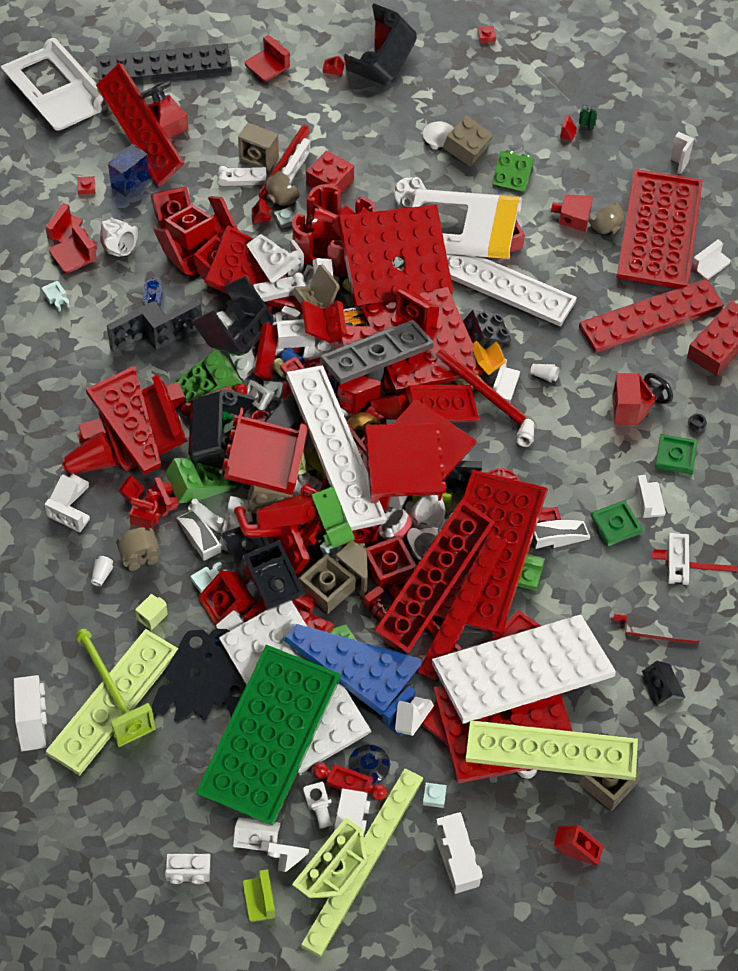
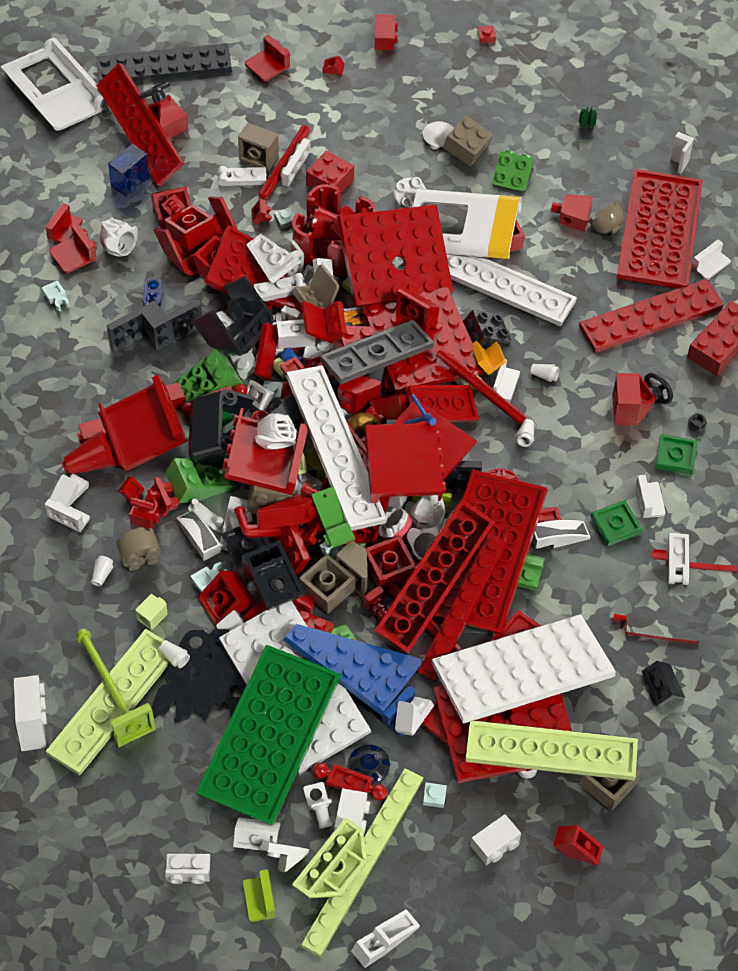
(86, 185): red plate -> none
(125, 411): red wing -> none
(172, 205): none -> red tile
(176, 655): none -> white cone
(275, 432): none -> white piece
(280, 190): dark tan cylinder -> none
(384, 938): none -> white slope
(387, 63): black windscreen -> none
(424, 417): none -> blue plant
(457, 853): white wedge -> none
(496, 840): none -> white brick
(568, 129): red slope -> none

